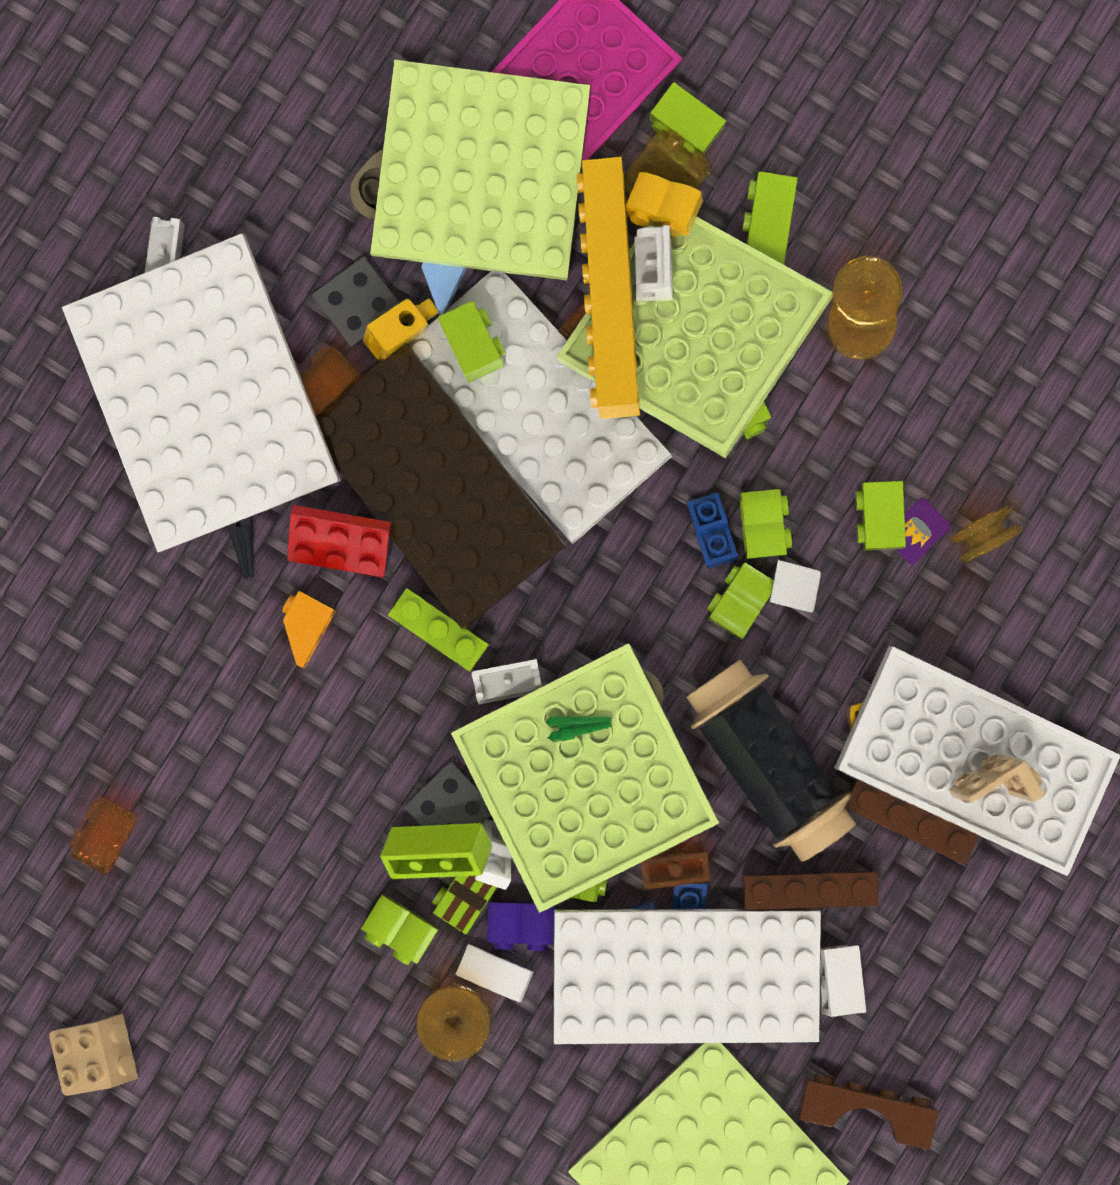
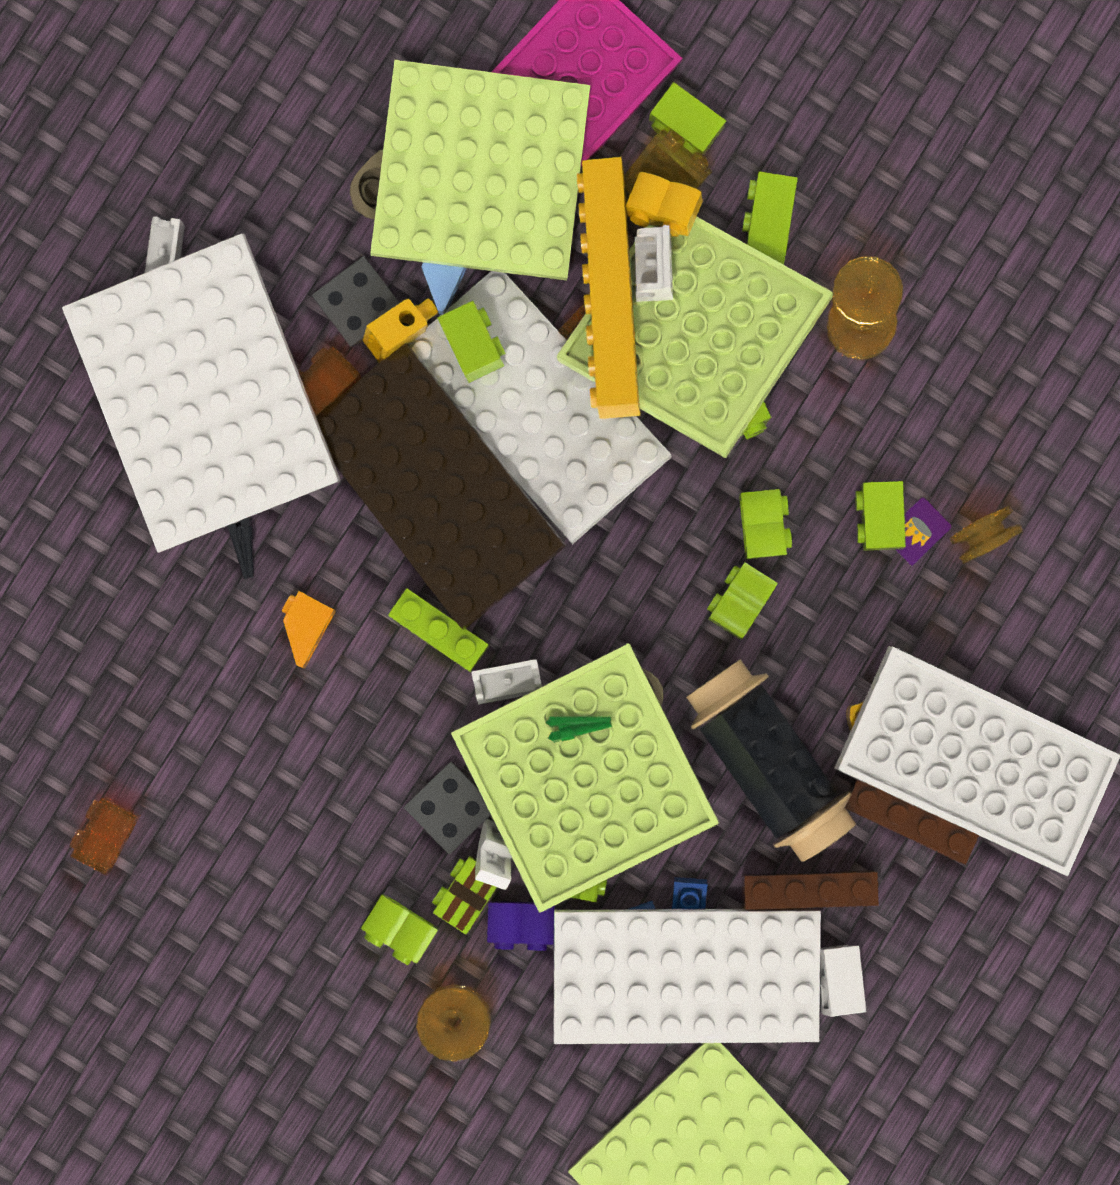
(93, 1056): tan bracket -> none
(338, 541): red plate -> none
(436, 851): lime brick -> none
(494, 973): white slope -> none
(676, 866): clear orange brick -> none
(712, 530): blue slope -> none
(795, 586): white sticker -> none
(826, 1102): reddish brown arch -> none
(998, 770): tan bracket -> none

